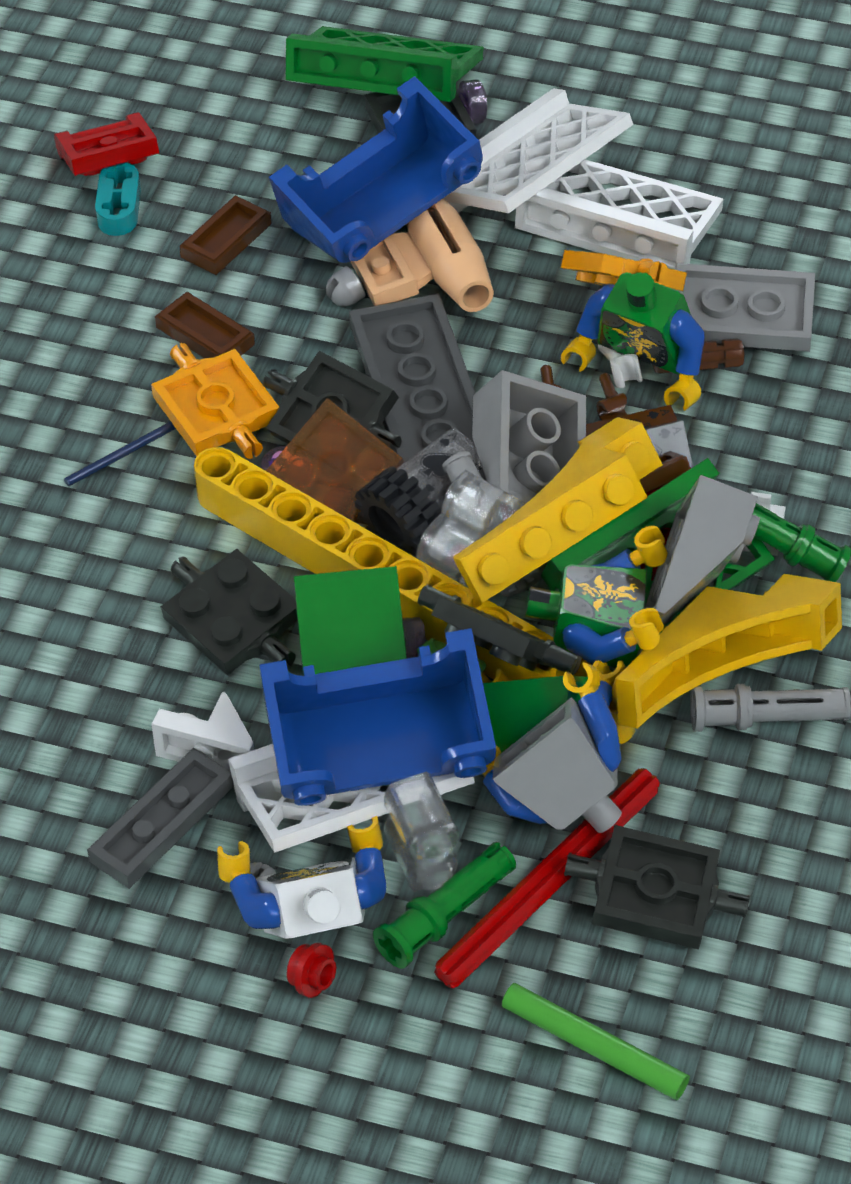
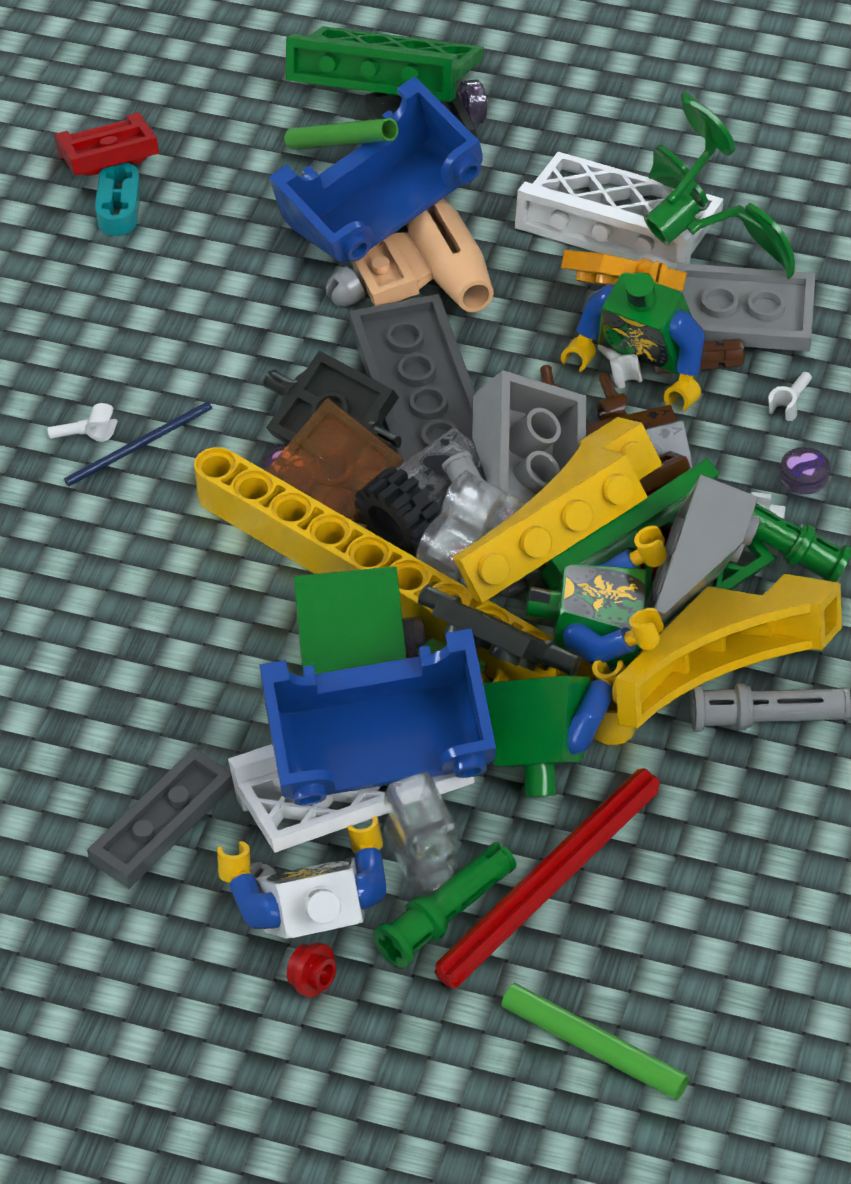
(97, 427): none -> white hand
(203, 327): reddish brown tile -> none
(215, 401): light orange plate -> none
(217, 738): white slope -> none
(225, 235): reddish brown tile -> none
(231, 611): pearl dark grey plate -> none
(341, 134): none -> bright green piece
(536, 150): white fence -> none
(562, 763): light grey torso -> none
(656, 887): pearl dark grey plate -> none
(681, 206): none -> green plant
(788, 396): none -> white hand
(804, 470): none -> clear purple tile

